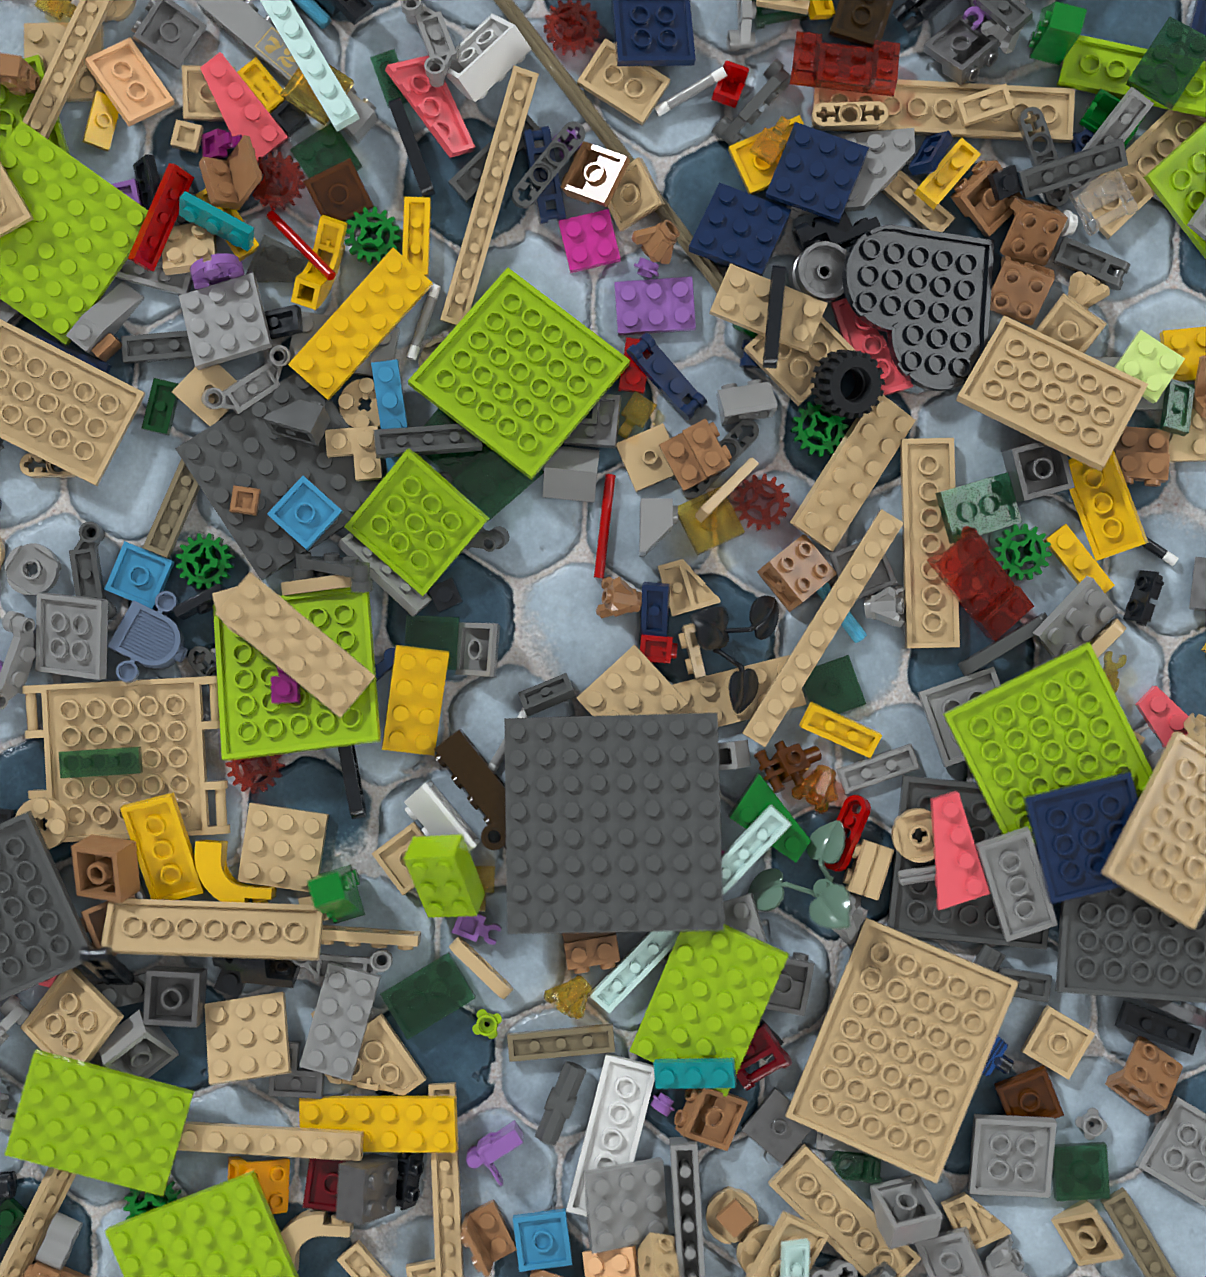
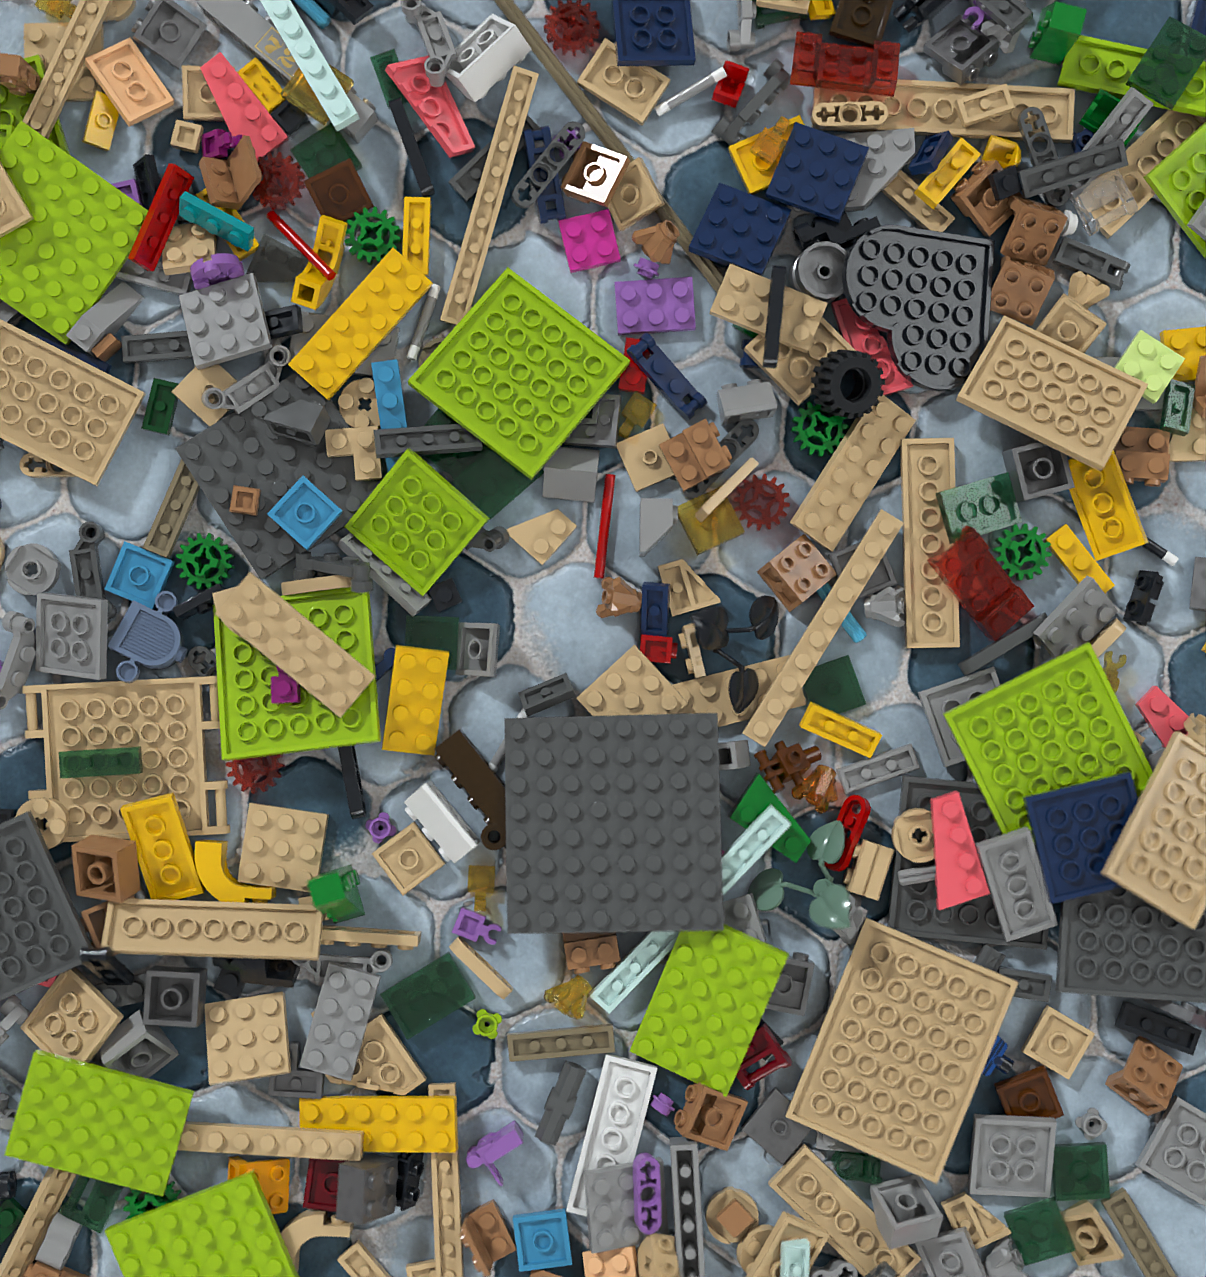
(98, 1205): none -> clear green plate
(388, 828): none -> medium lavender plate
(444, 876): lime brick -> none
(543, 534): none -> tan wing
(654, 1203): none -> medium lavender beam
(695, 1073): teal plate -> none
(1003, 151): none -> yellow plate
(1039, 1231): none -> clear green plate

